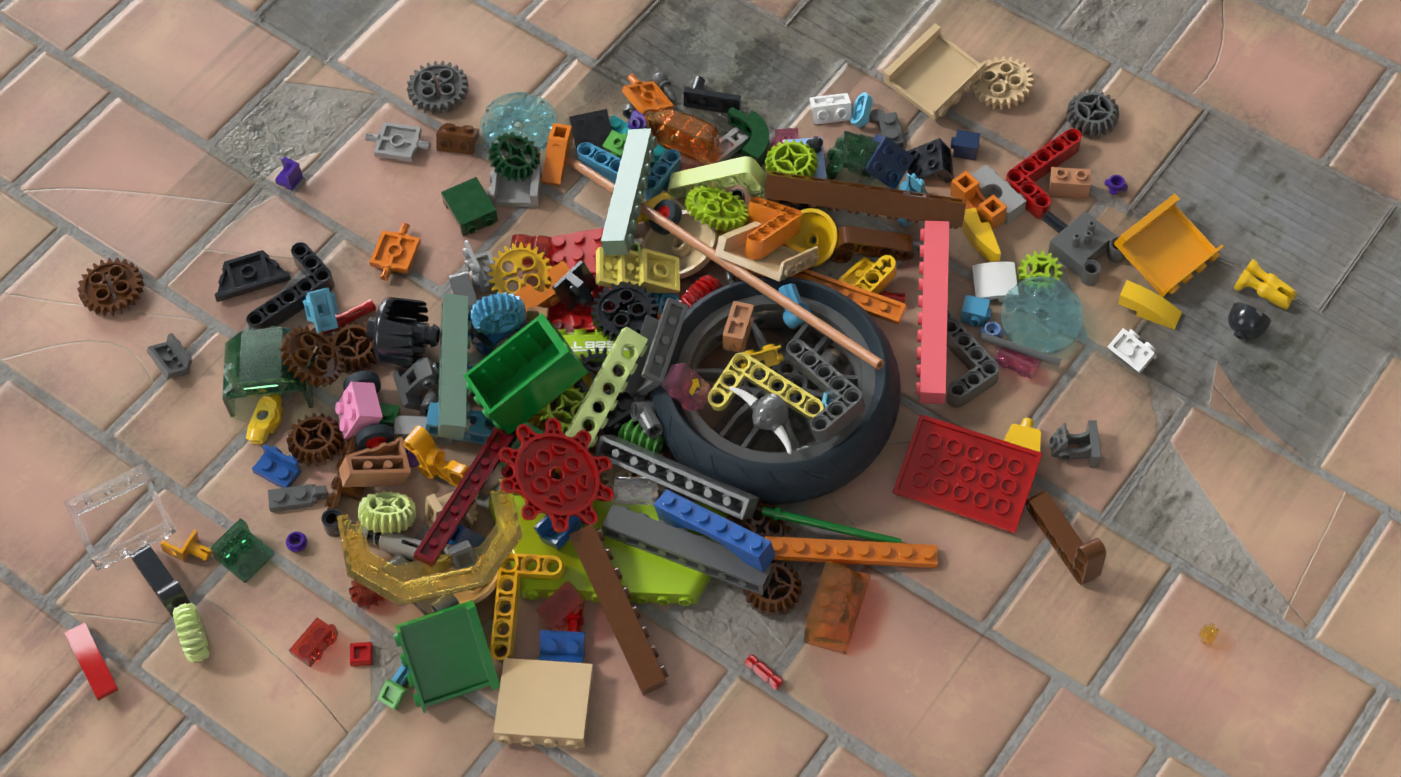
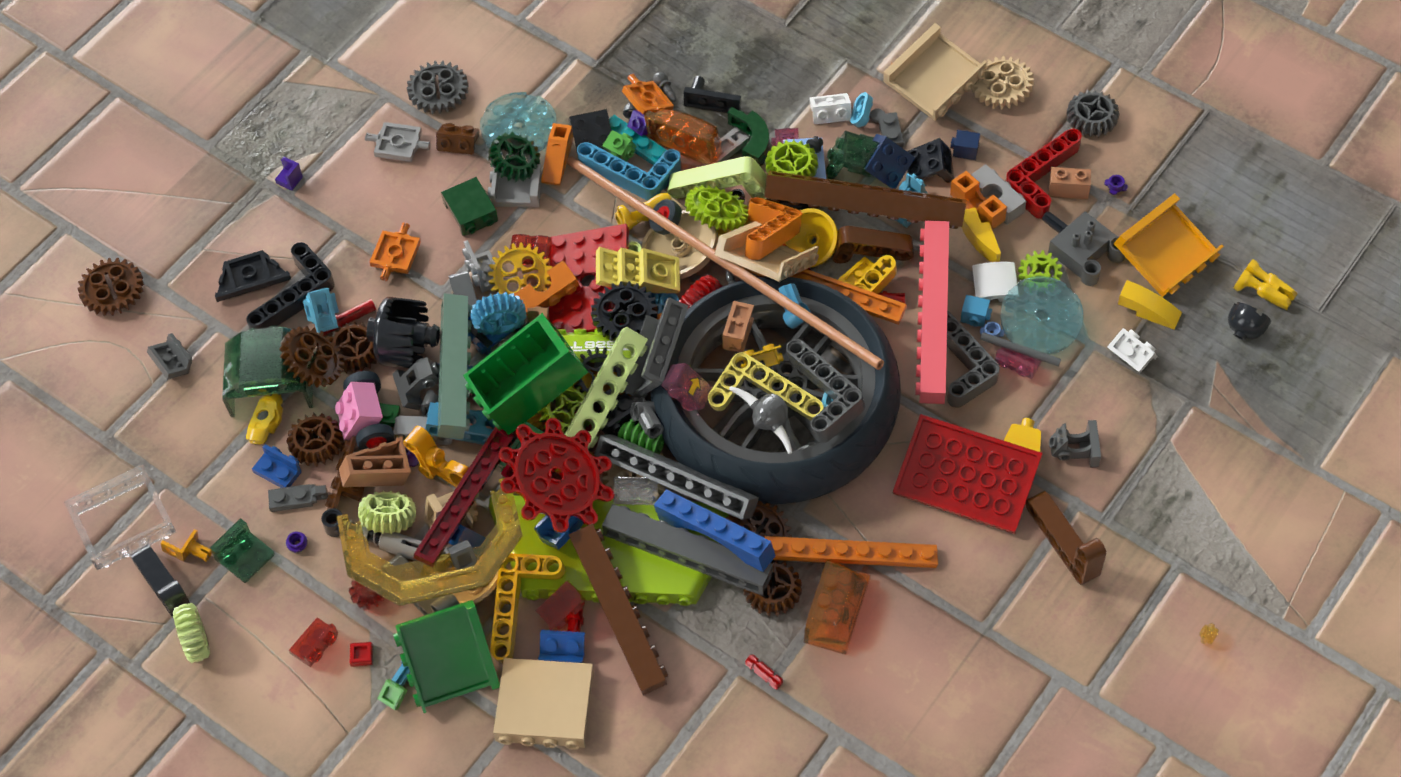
(91, 661): red slope -> none
(576, 287): black bracket -> none
(628, 192): brick -> none
(778, 514): green bar -> none

